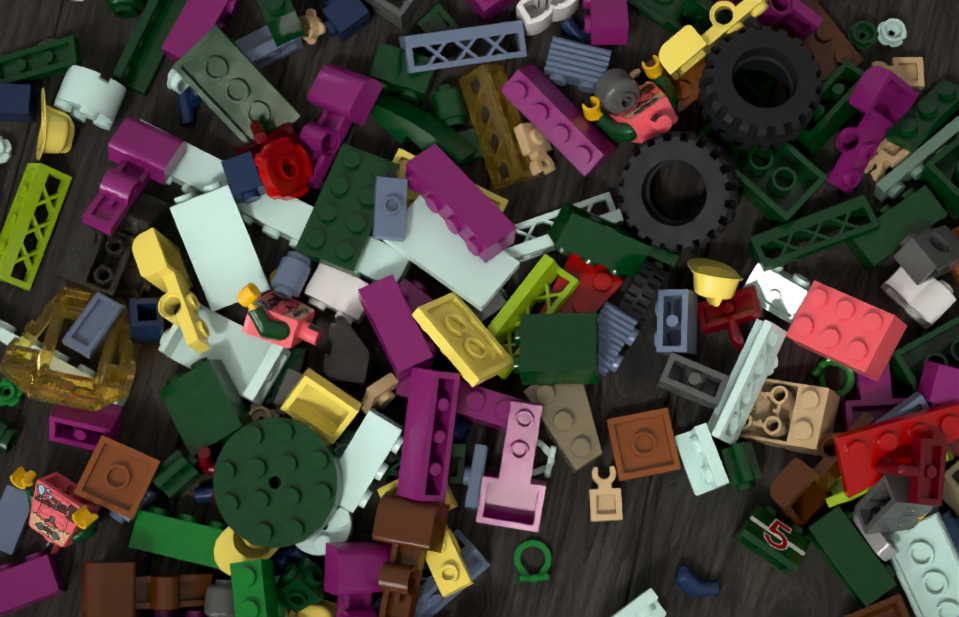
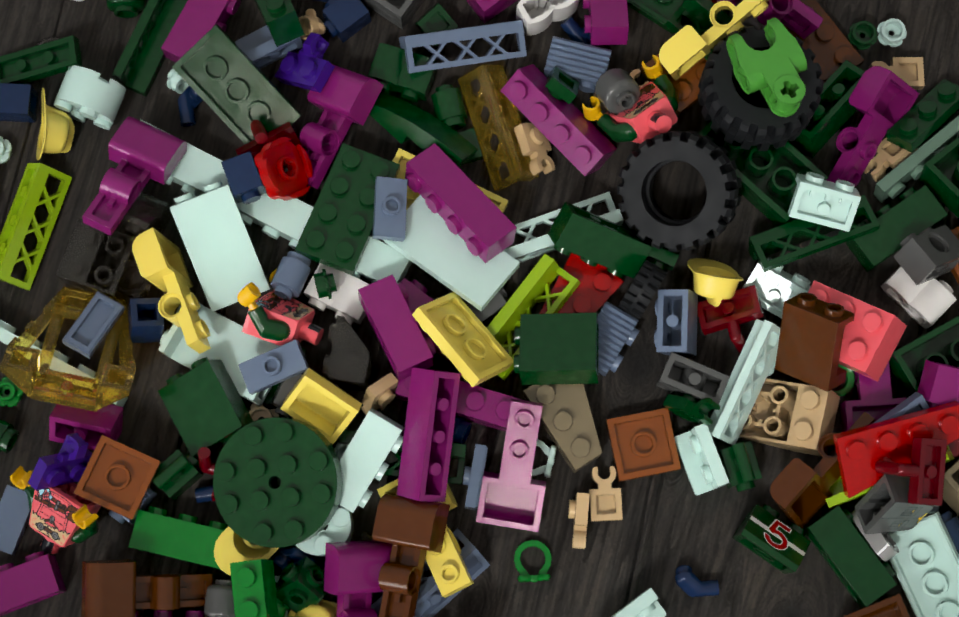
(62, 467): none -> dark purple hinge
(273, 367): none -> sand blue plate
(307, 68): none -> dark purple hinge
(324, 284): none -> dark green plate
(562, 85): none -> dark green plate
(578, 511): none -> tan plate
(690, 408): none -> dark green plate
(771, 70): none -> bright green piece
(812, 341): none -> reddish brown panel
(824, 201): none -> light aqua bracket

